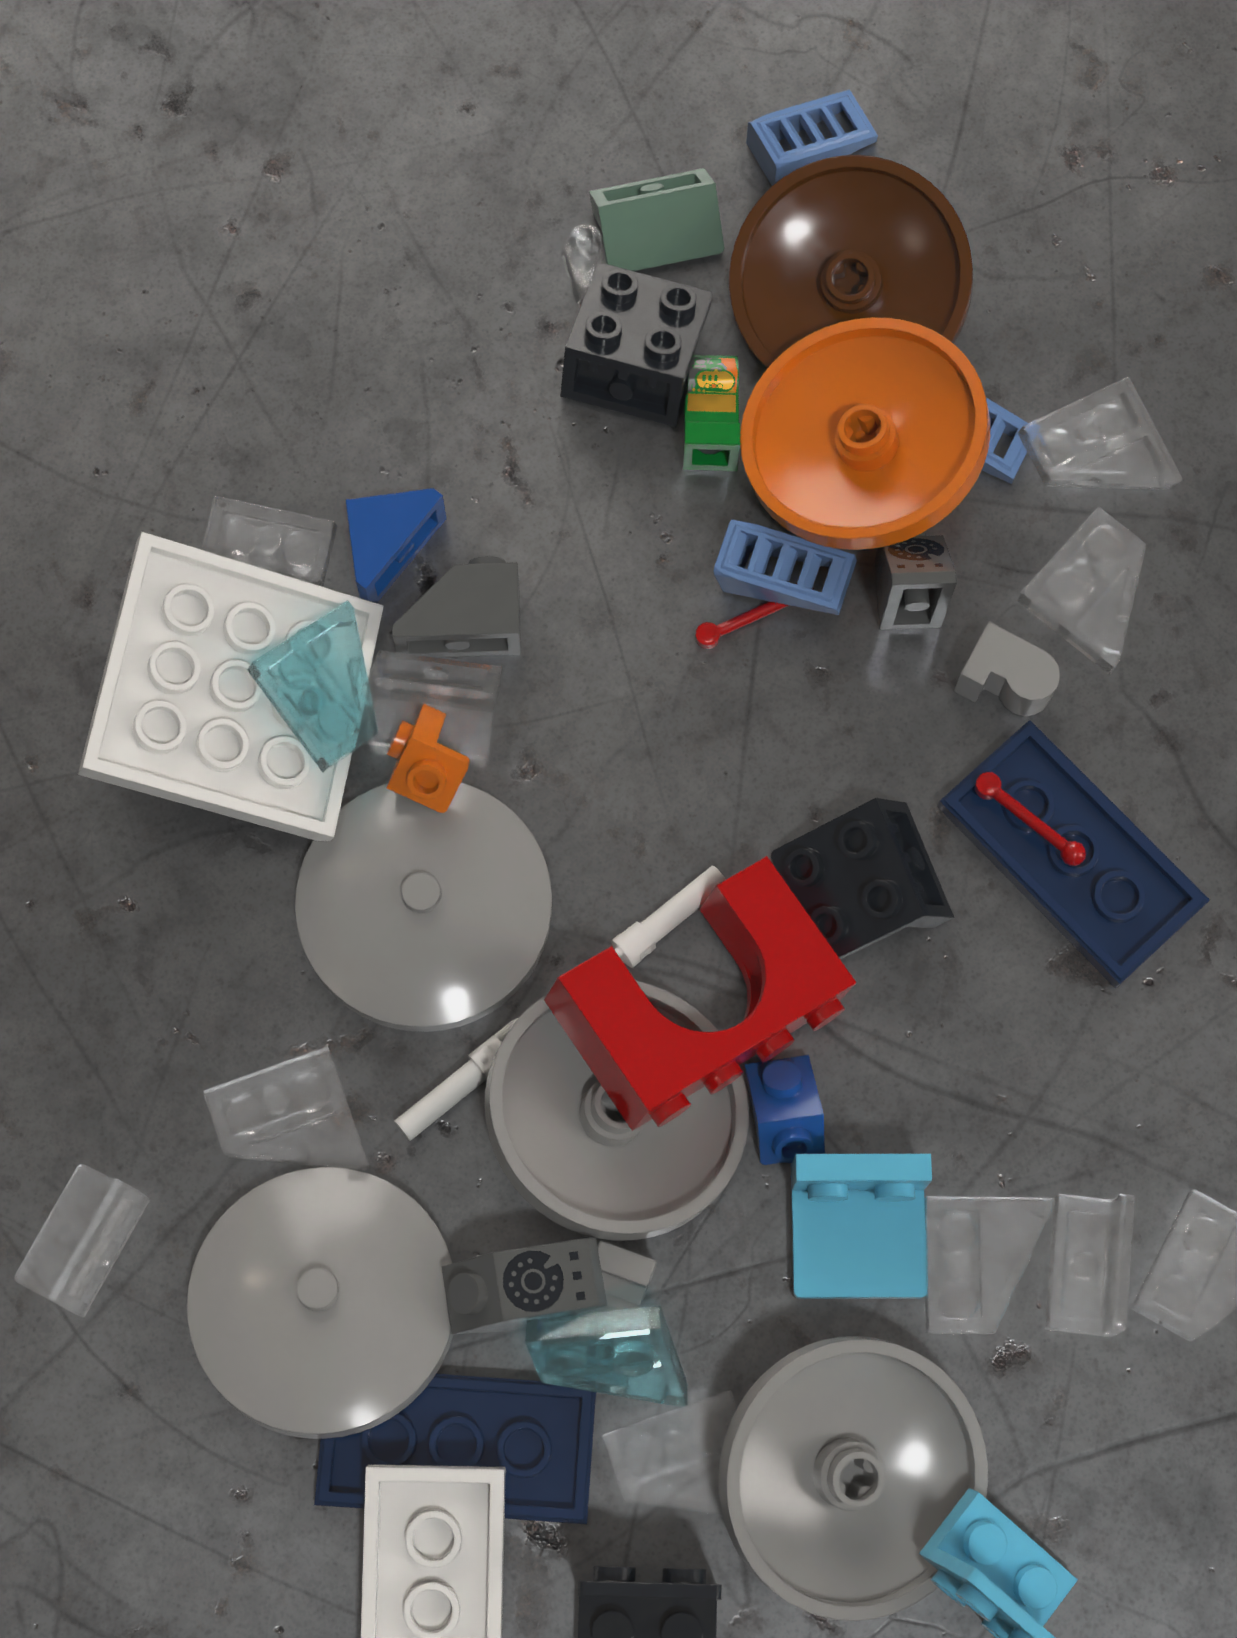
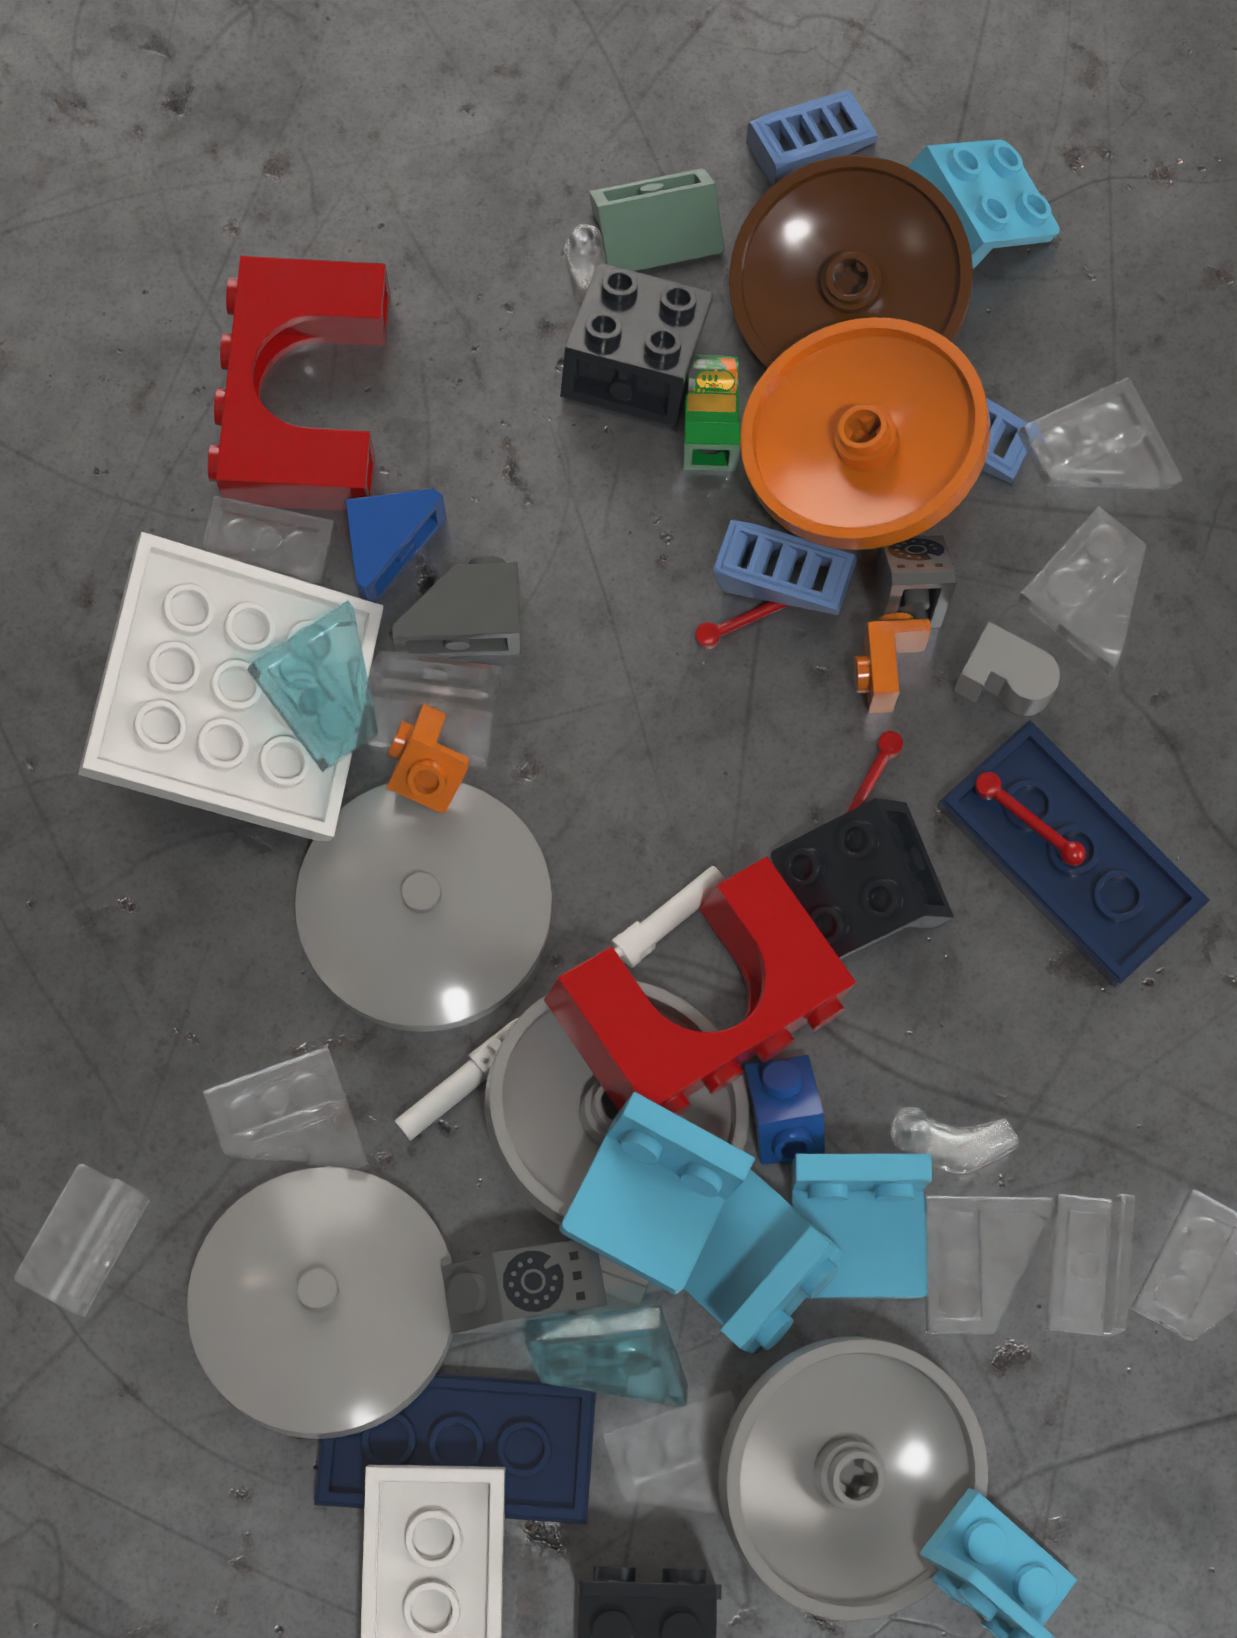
(275, 310): none -> red arch
(654, 1193): none -> medium azure bracket
(760, 1265): none -> medium azure bracket
(877, 668): none -> orange bracket
(889, 747): none -> red hinge
(952, 1147): none -> clear arm
(989, 194): none -> medium azure bracket

